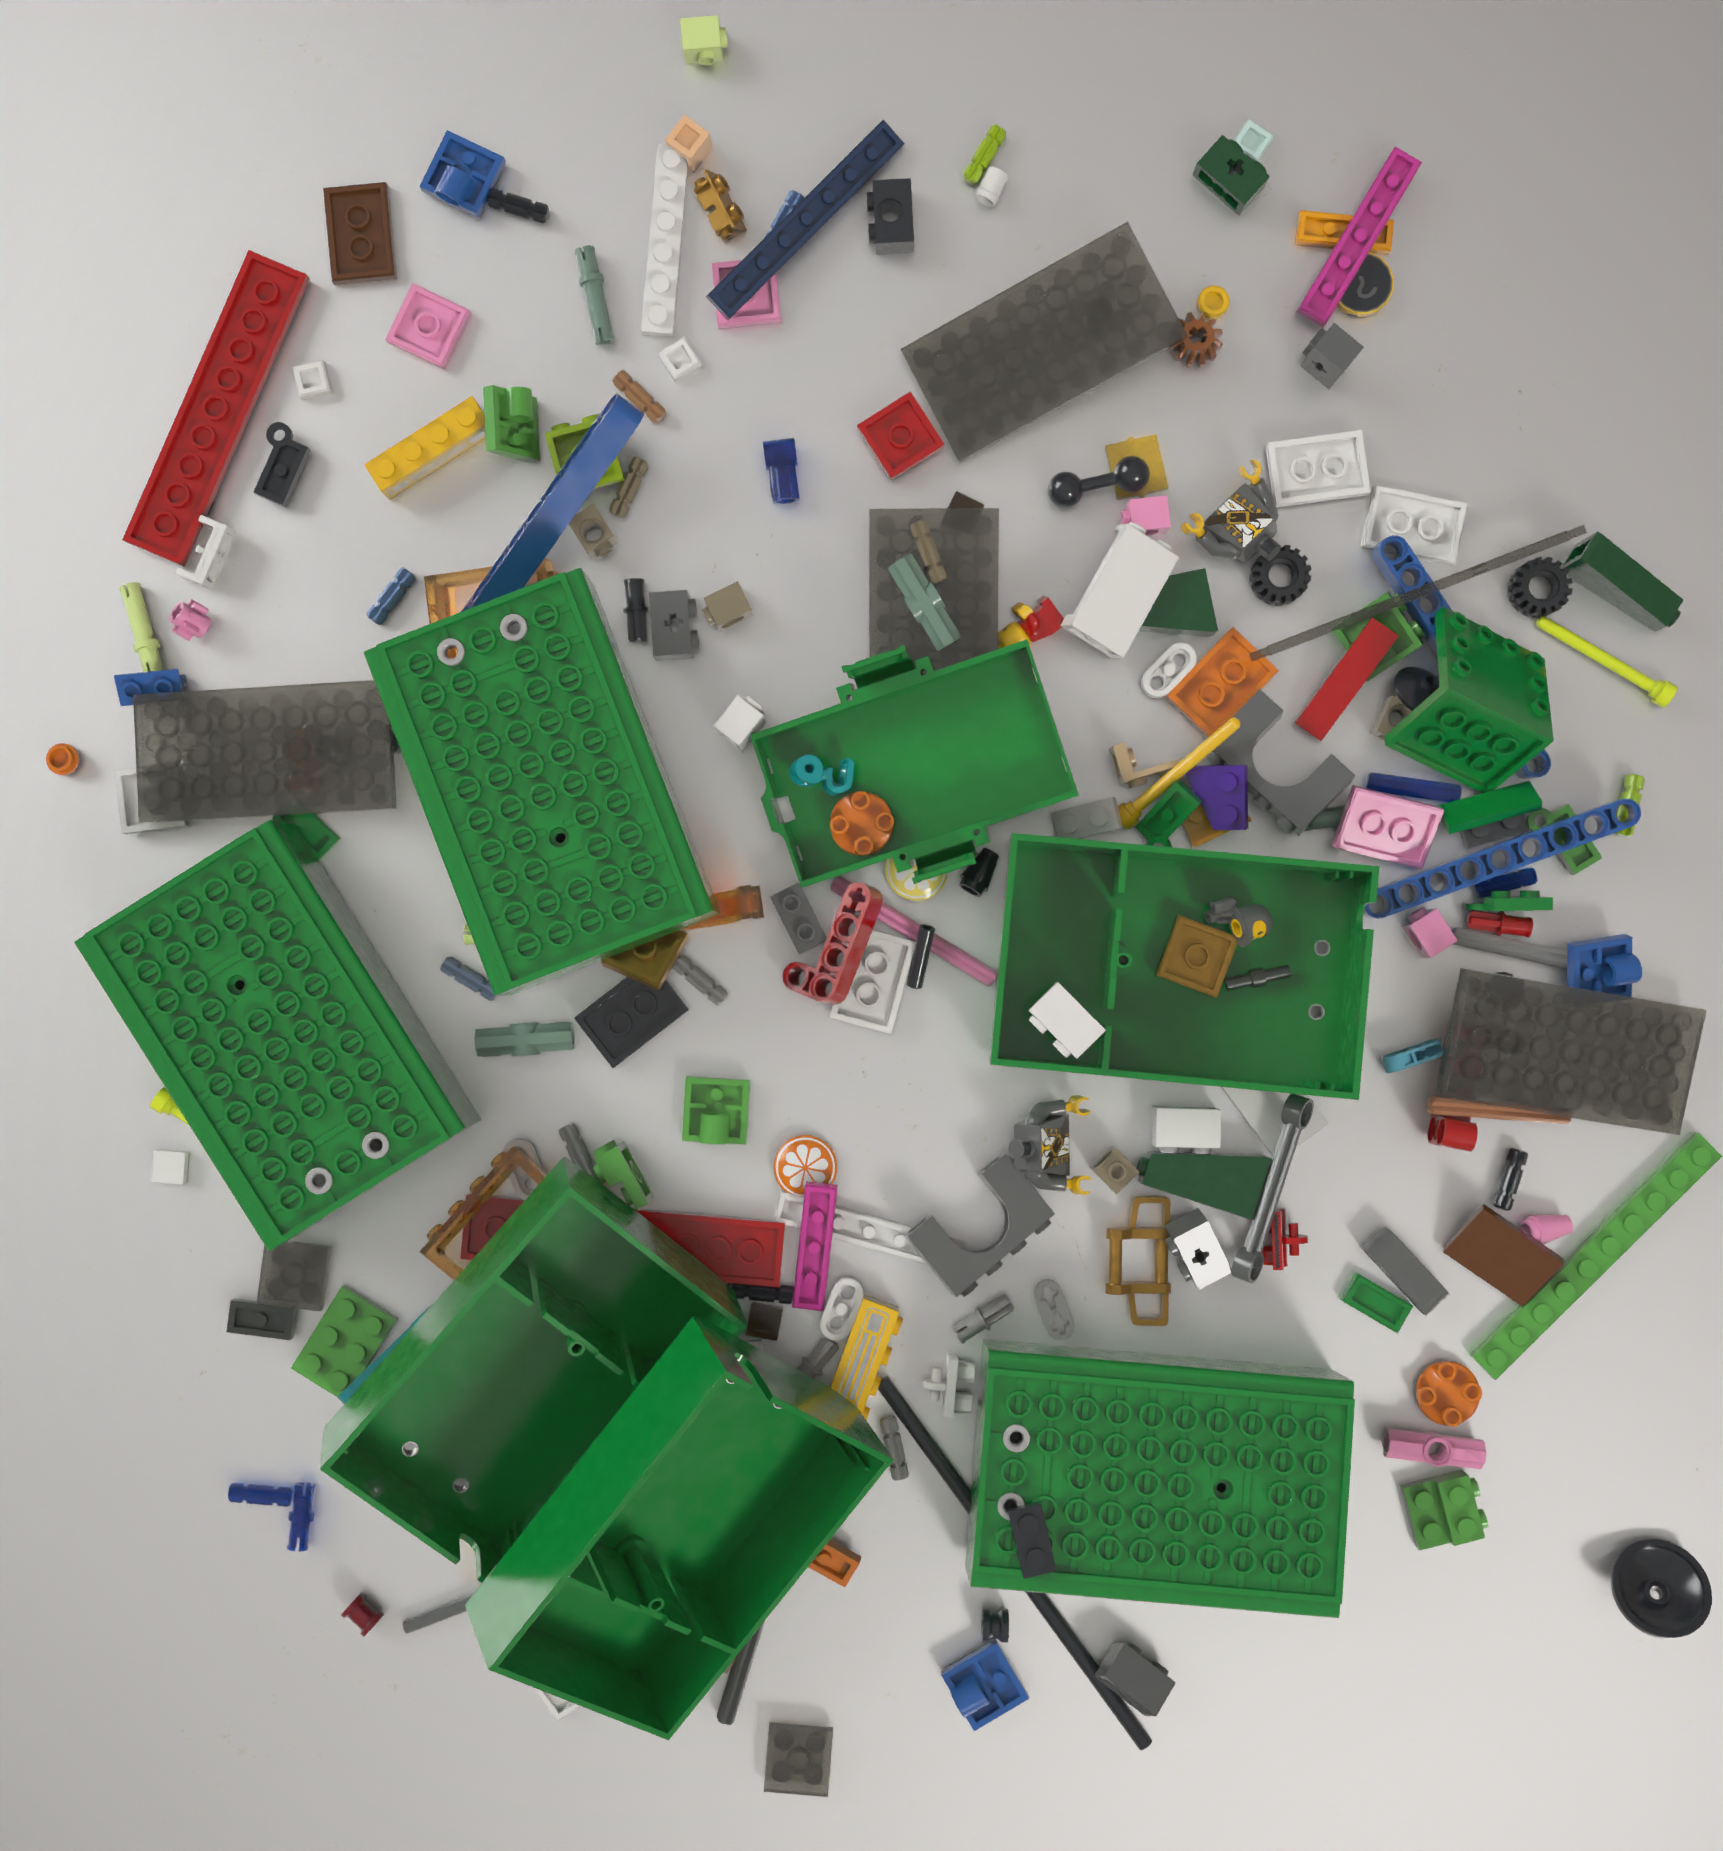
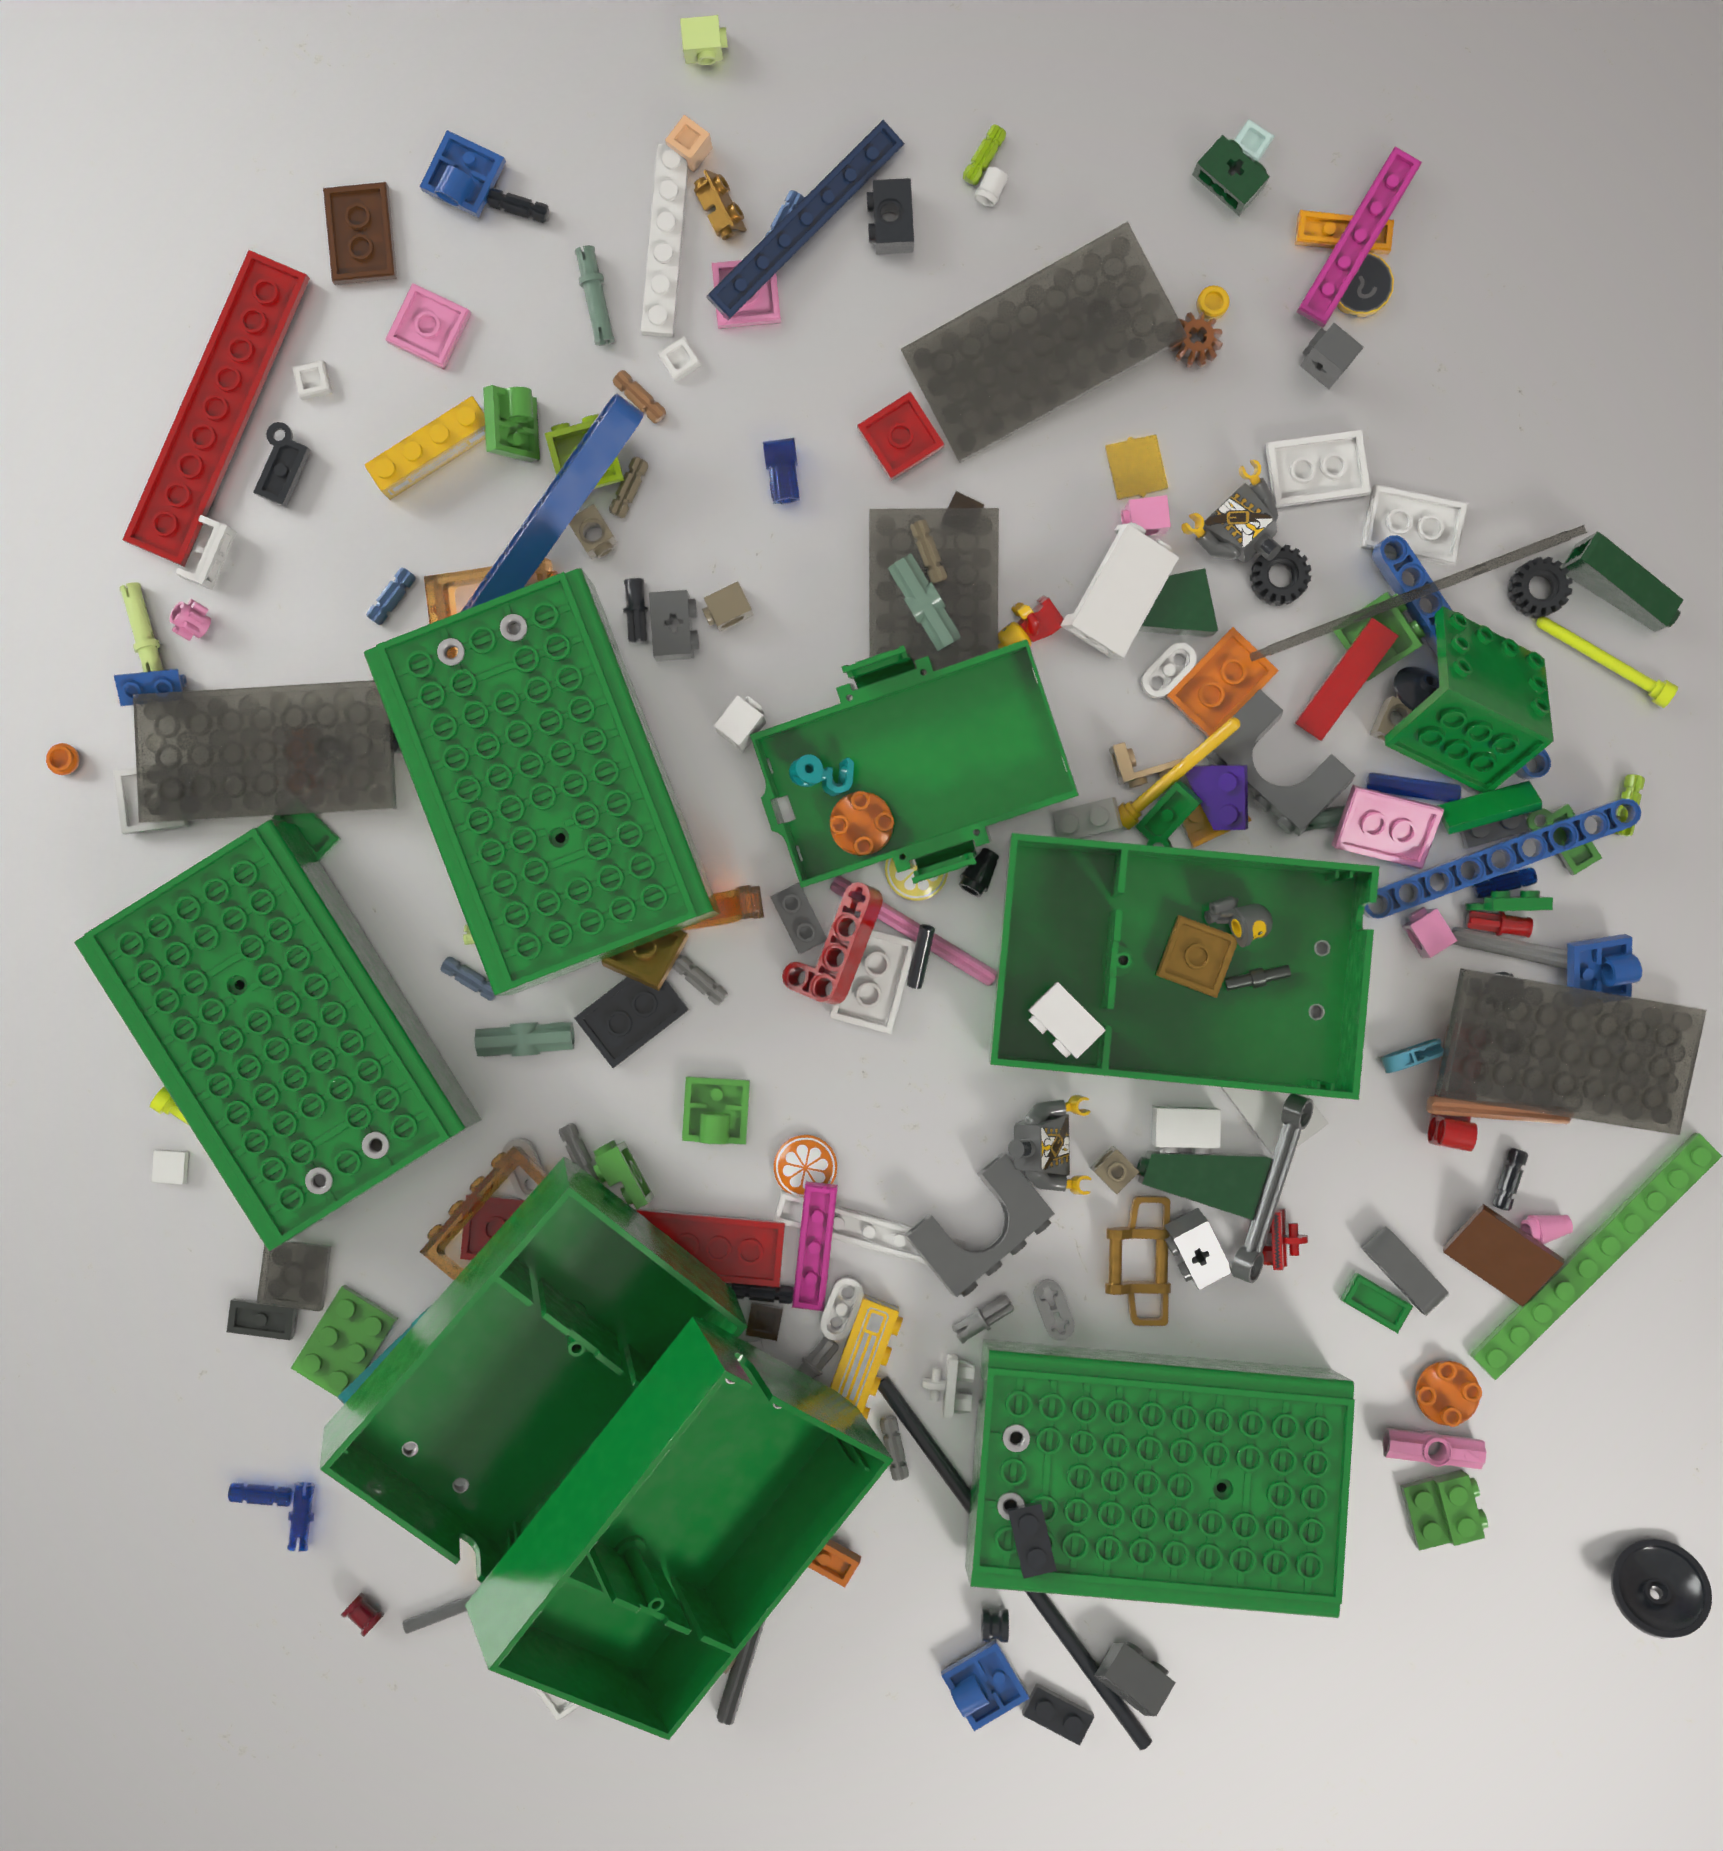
(798, 1759): clear smoke plate -> none
(1058, 1714): none -> black plate
(1129, 474): black piece -> none

